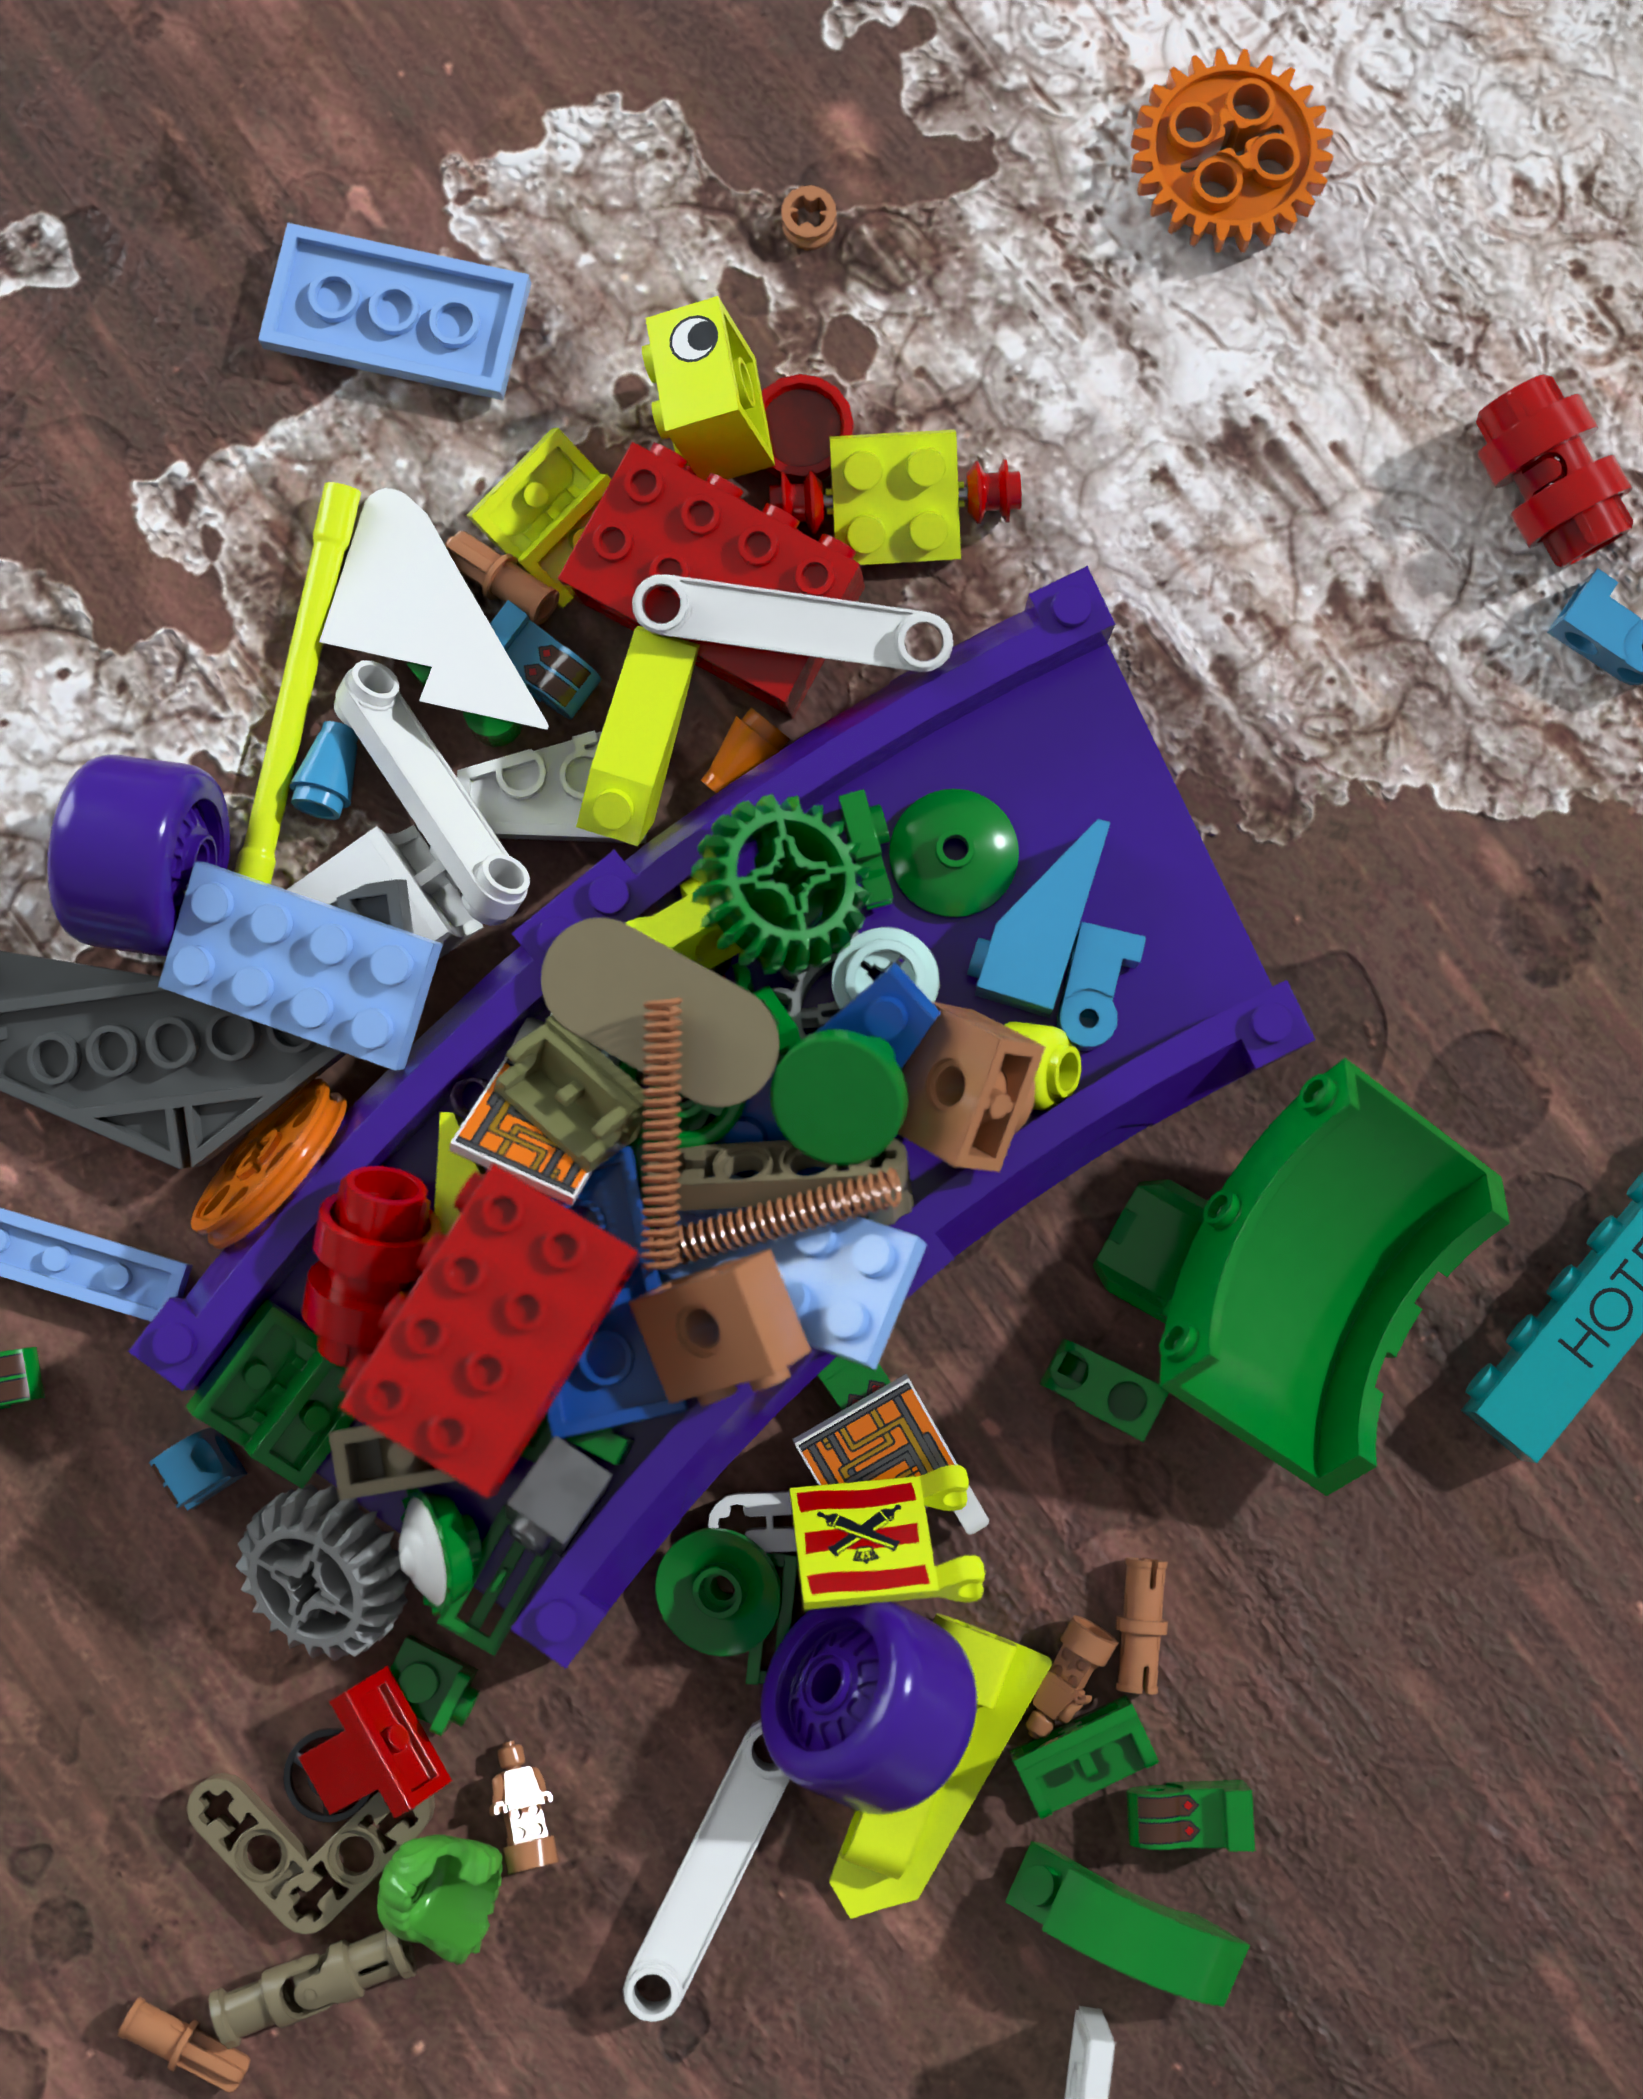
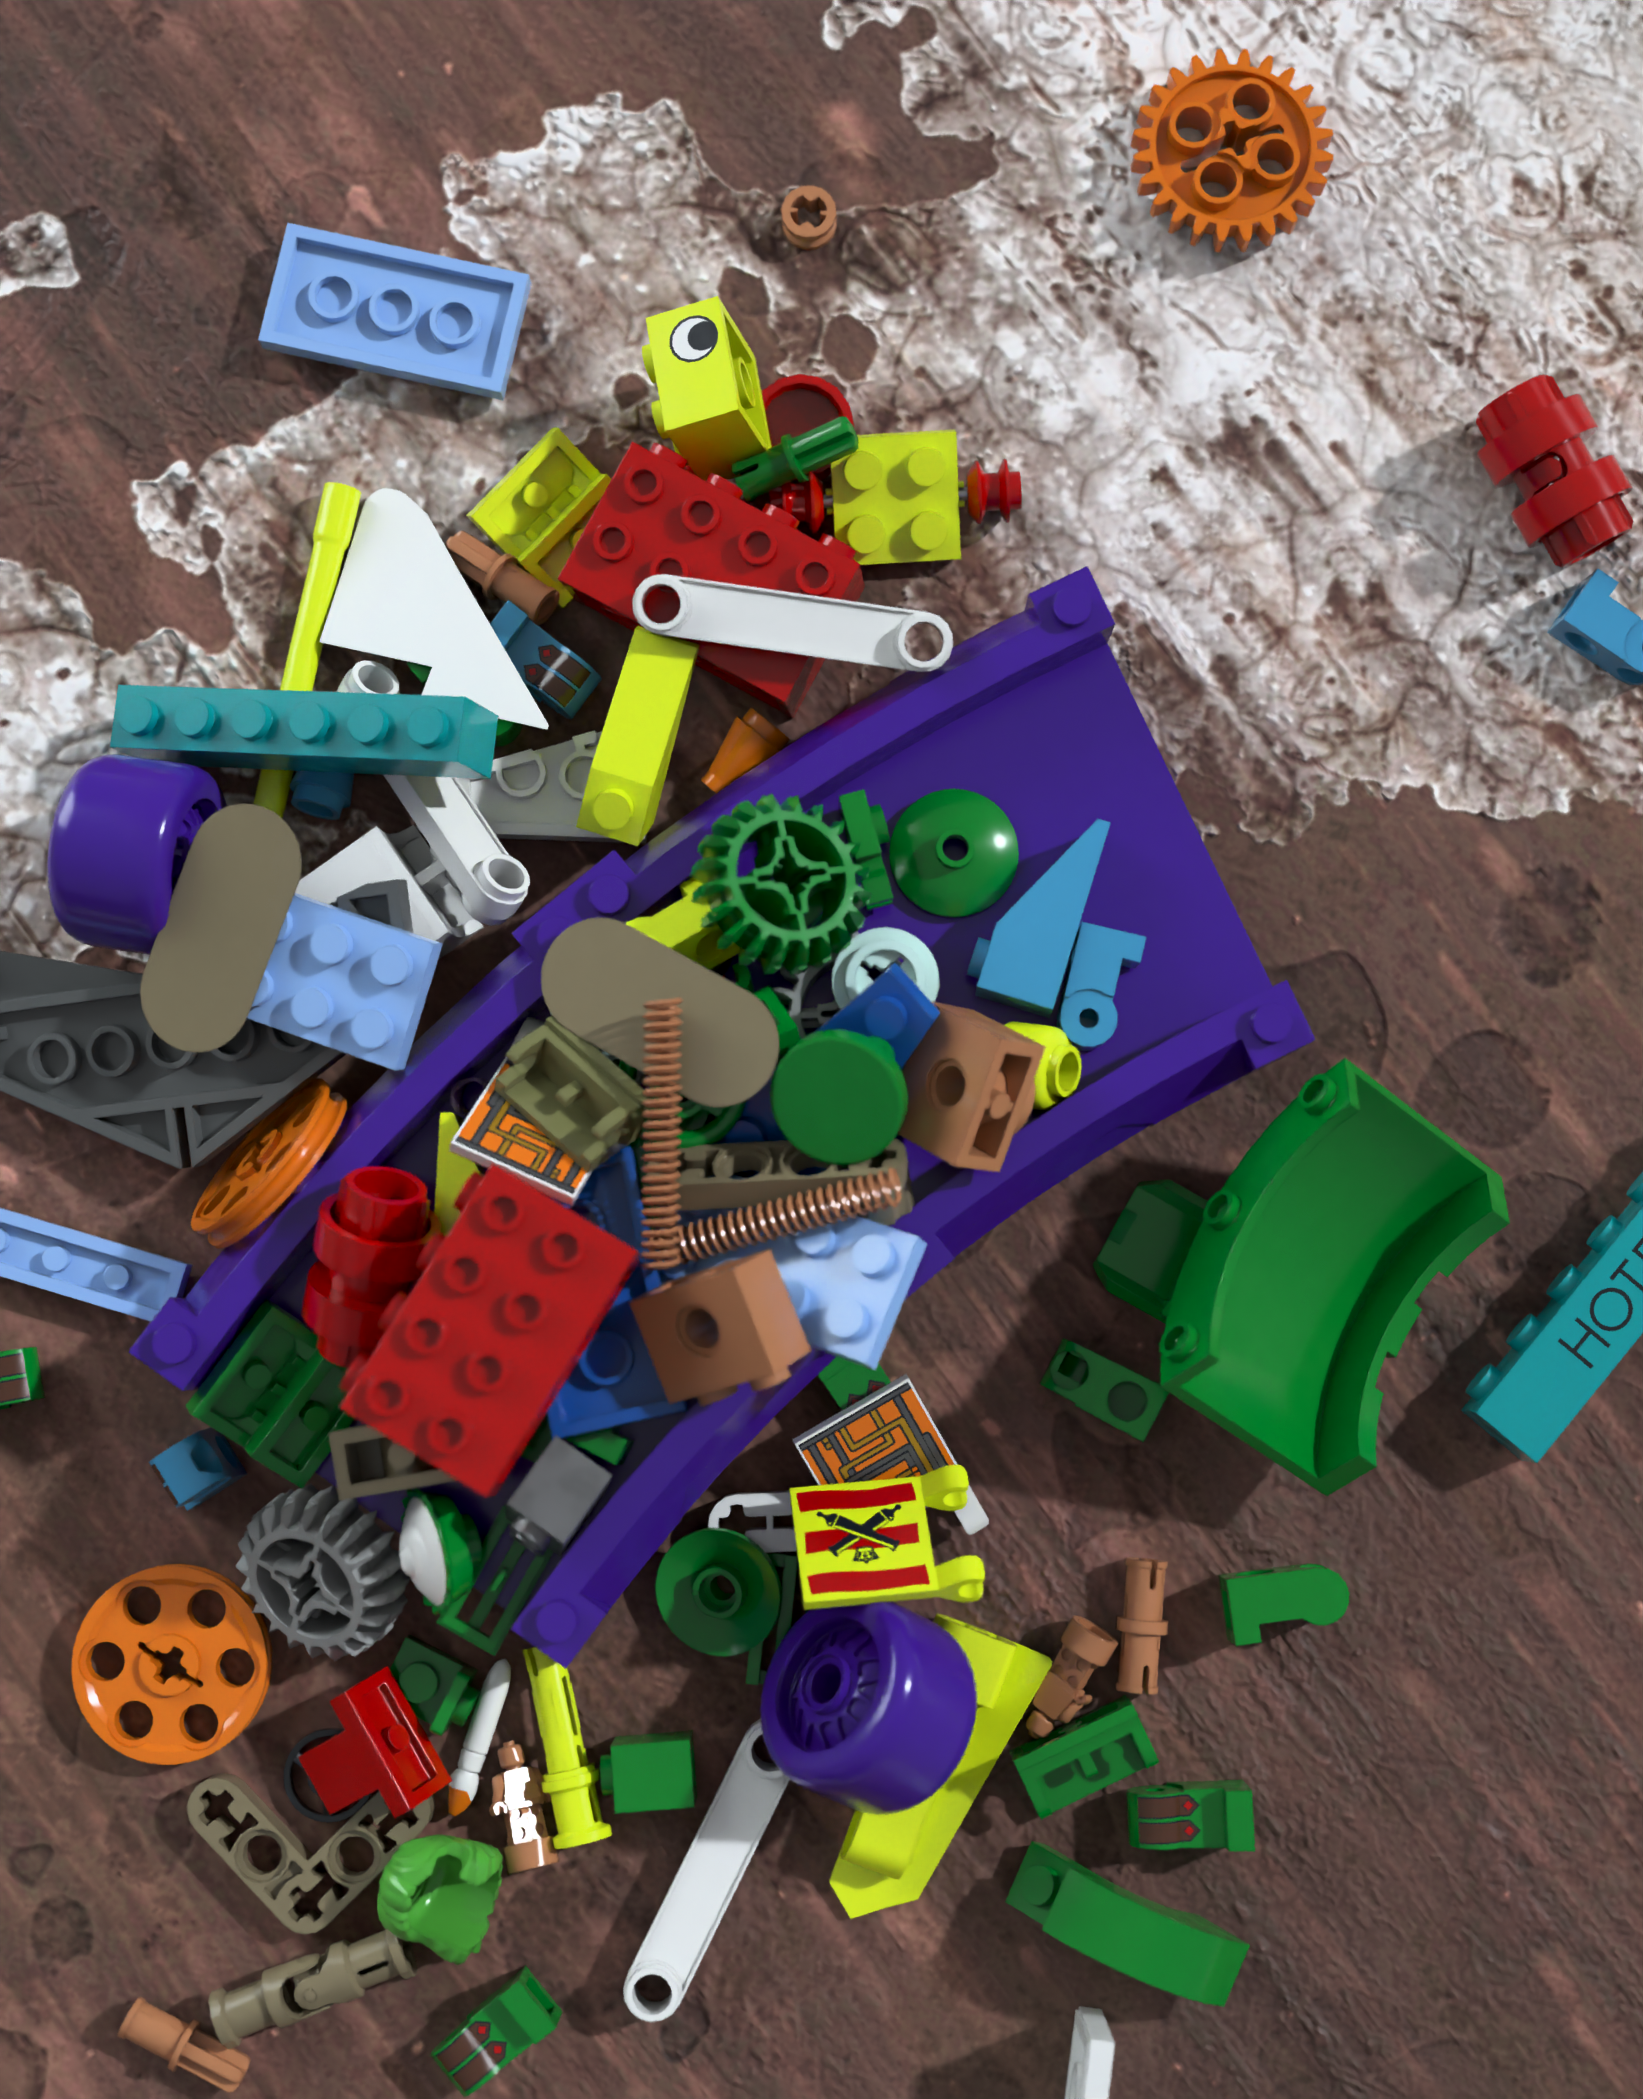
(142, 1677): none -> orange wedge
(220, 927): none -> dark tan sticker
(306, 730): none -> teal brick
(479, 1737): none -> white piece
(497, 2032): none -> green leg
(569, 1774): none -> neon yellow pin
(650, 1772): none -> green brick
(795, 457): none -> green axle
(1280, 1595): none -> green leg

